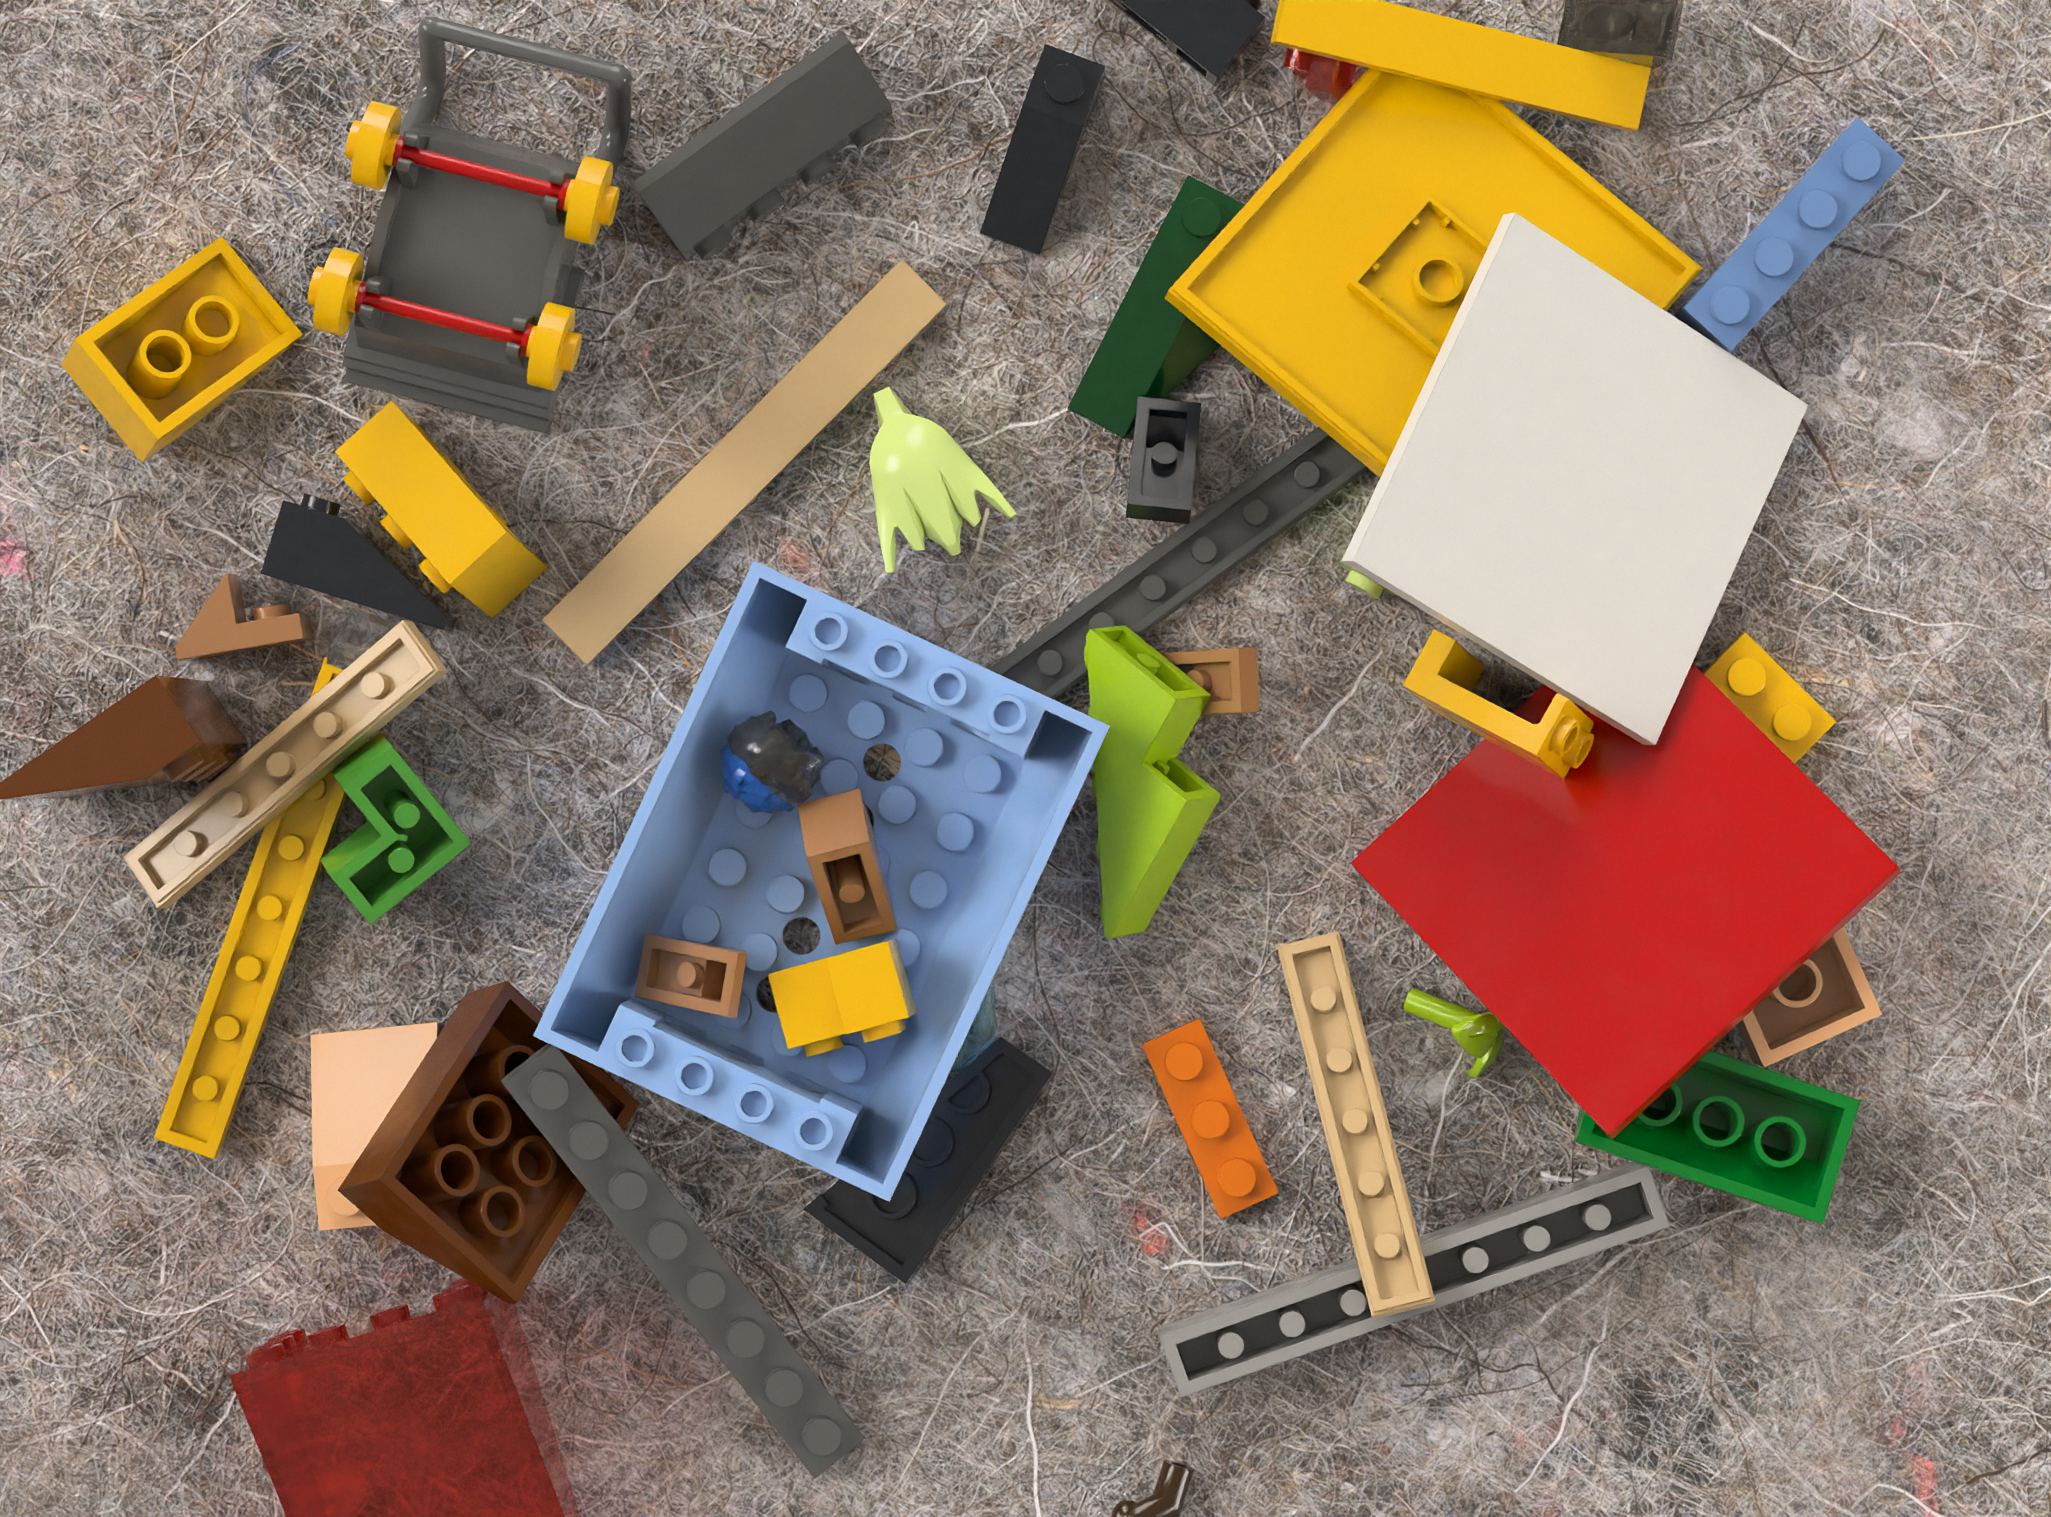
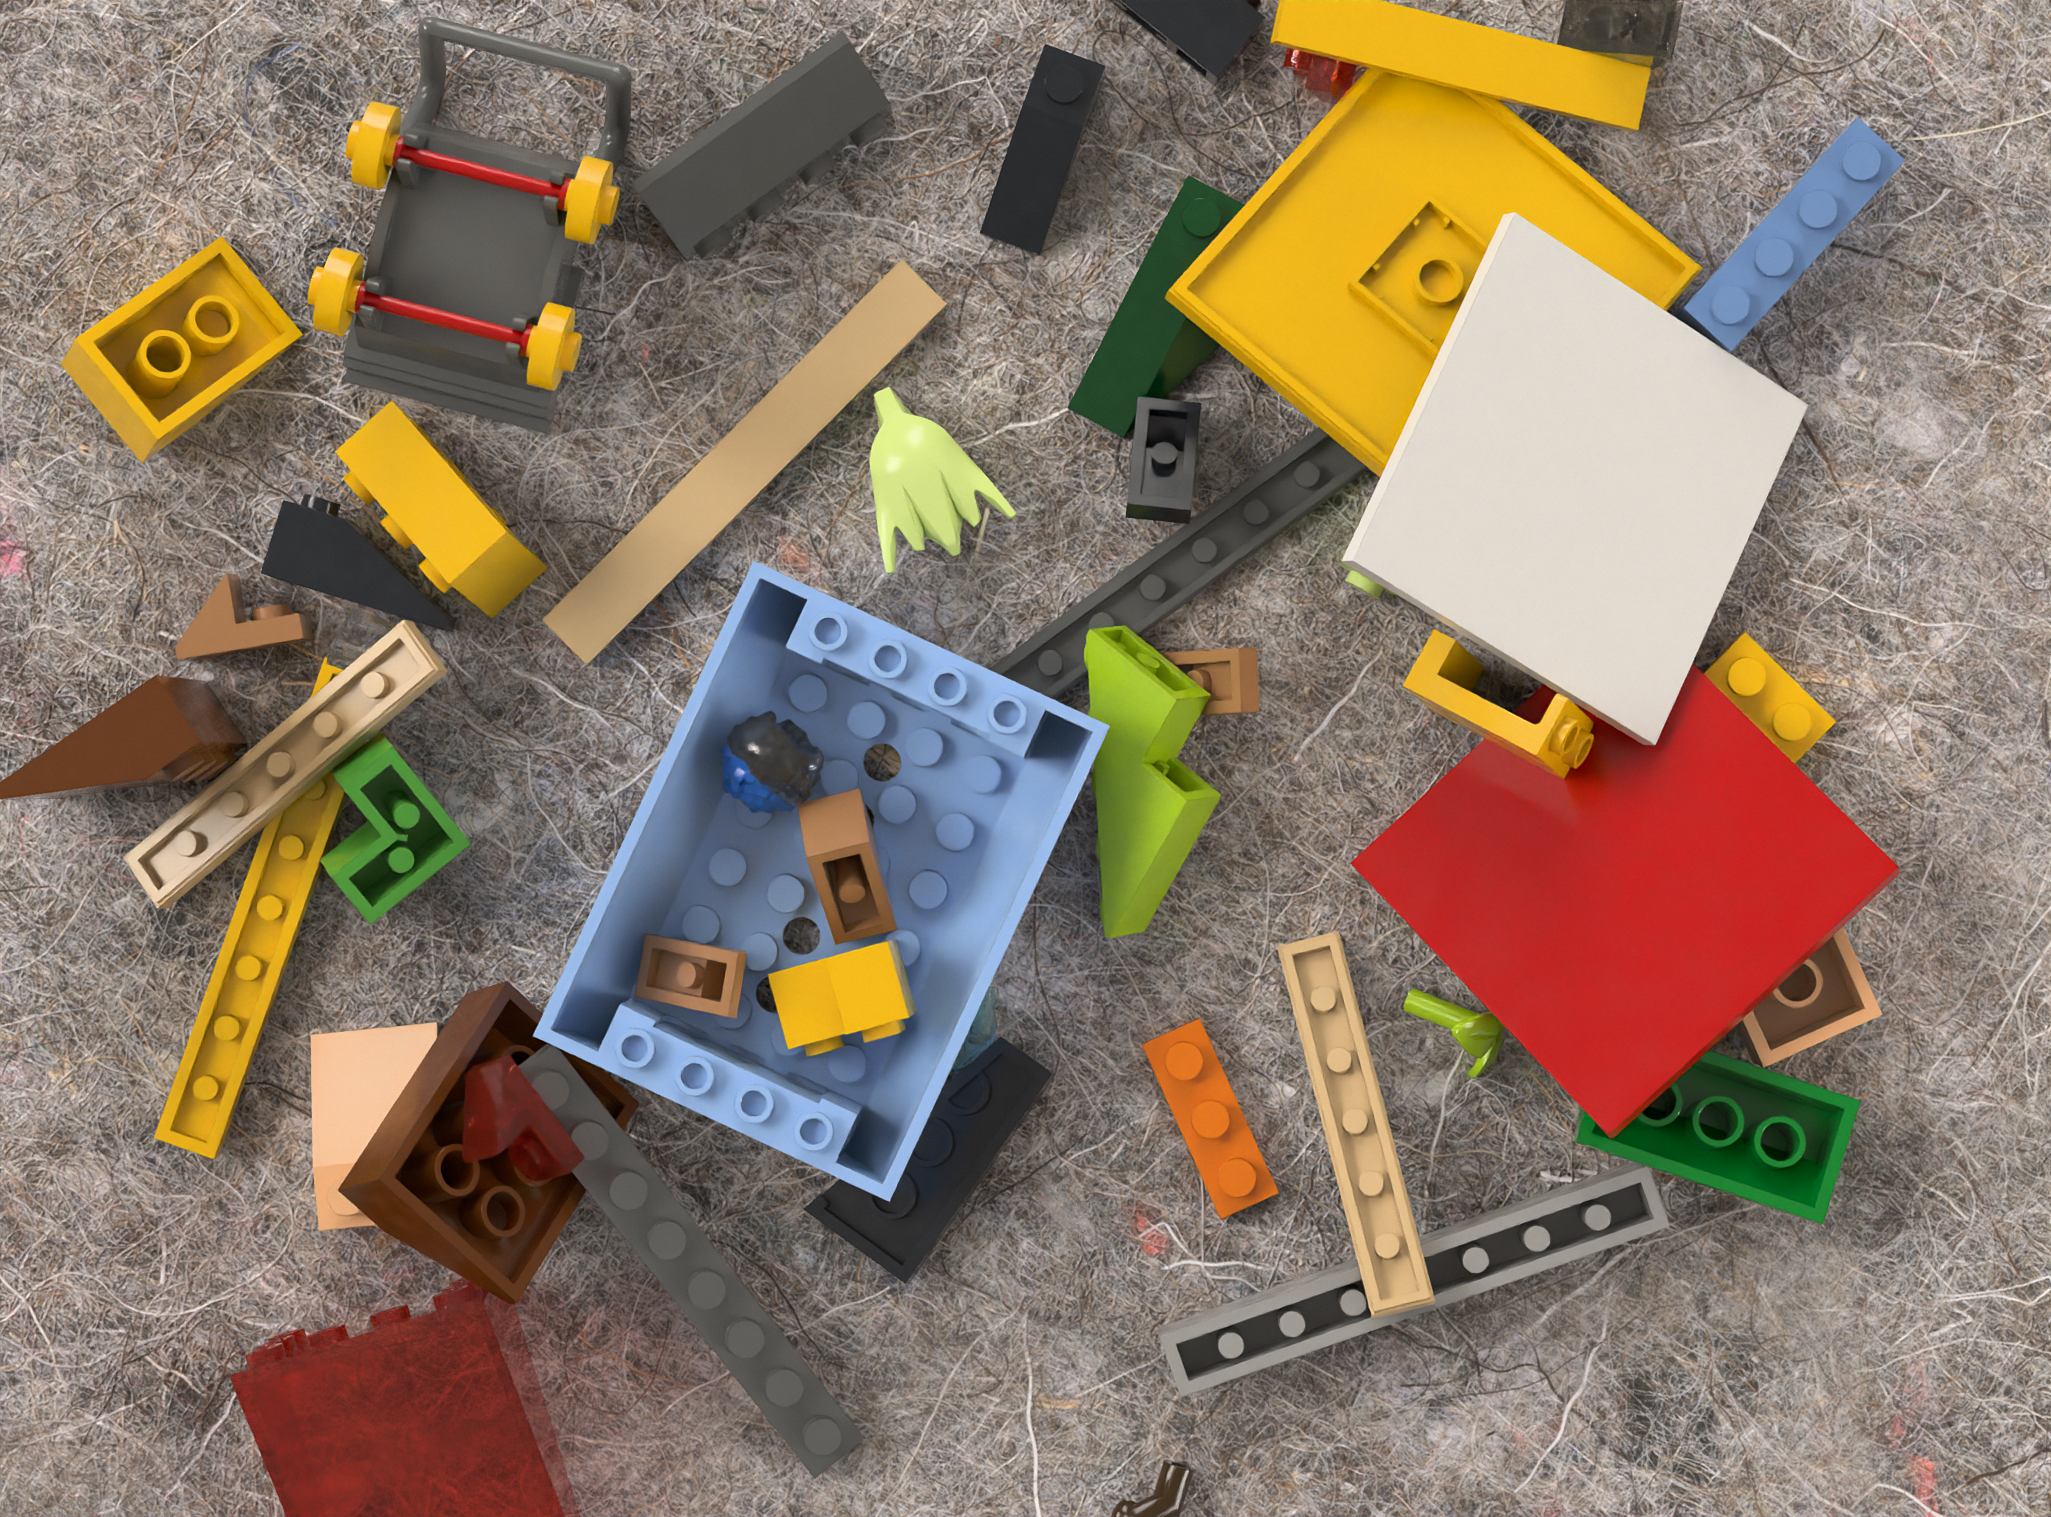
(509, 1113): none -> clear red slope

